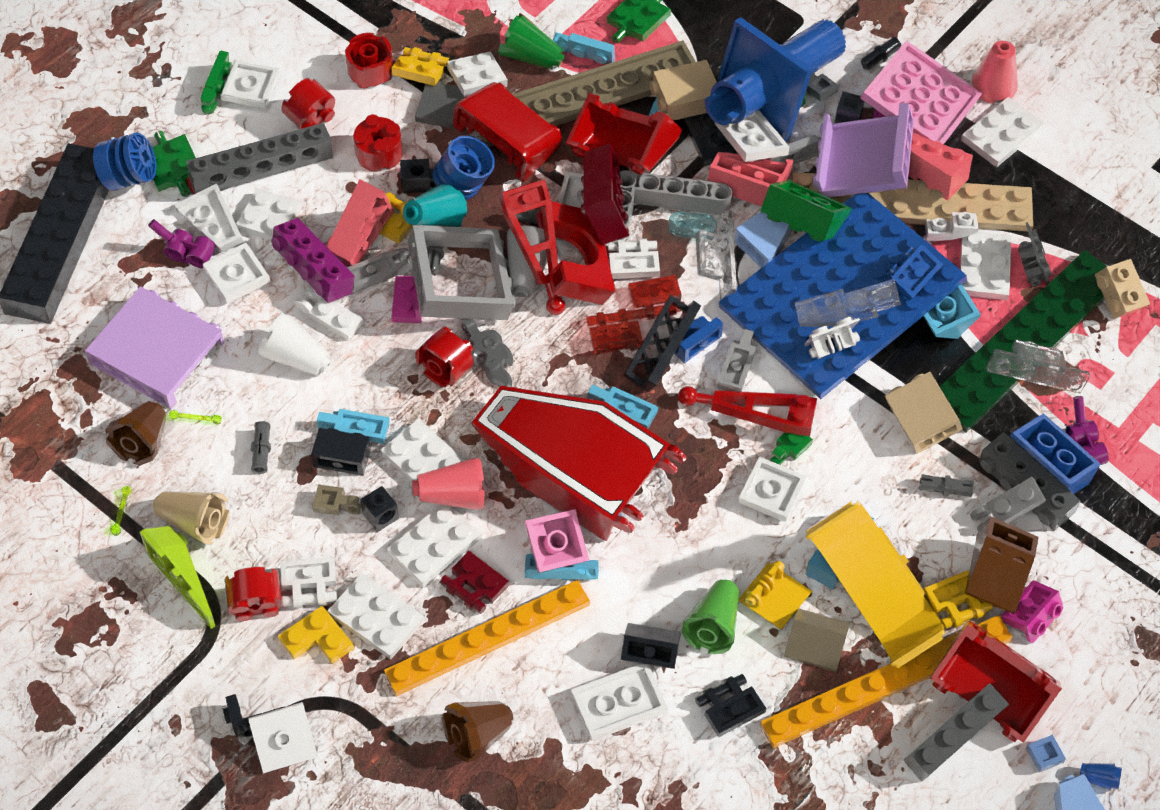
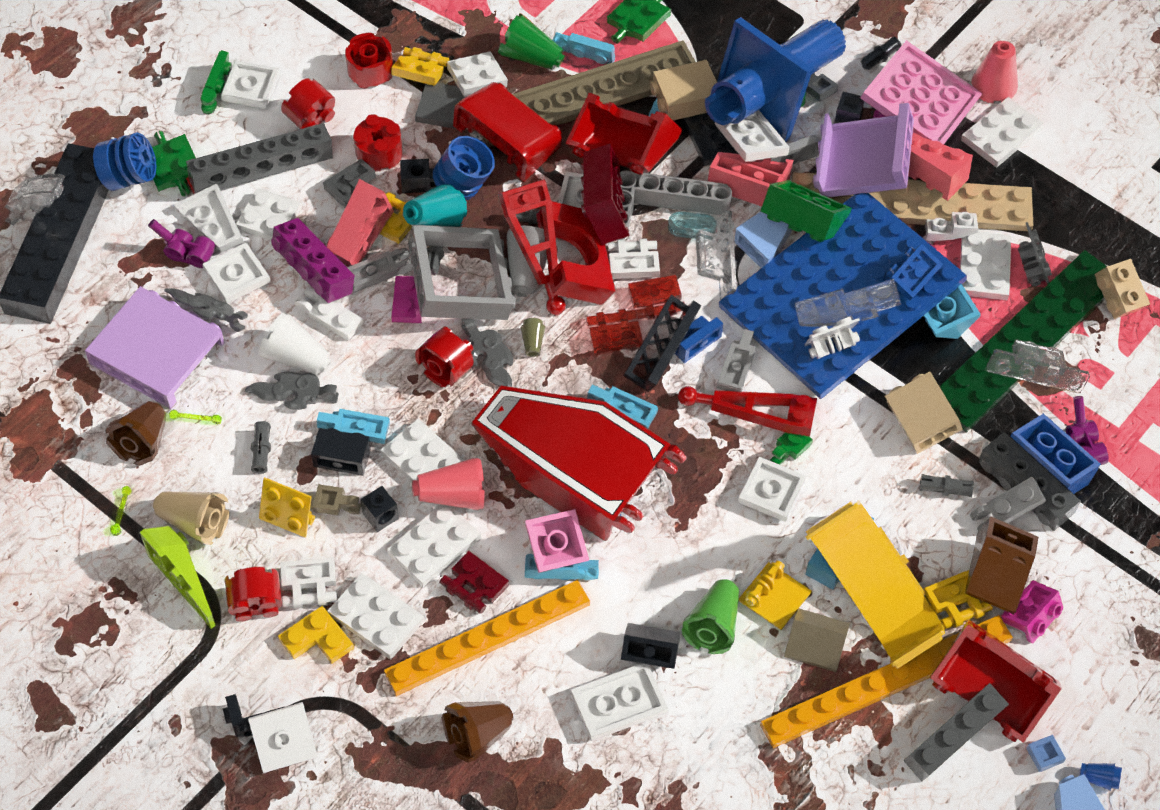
(33, 196): none -> clear slope
(209, 307): none -> dark grey piece
(285, 507): none -> yellow hinge
(303, 386): none -> dark grey piece
(343, 183): none -> dark grey plate
(532, 335): none -> olive cone
(733, 711): black plate -> none

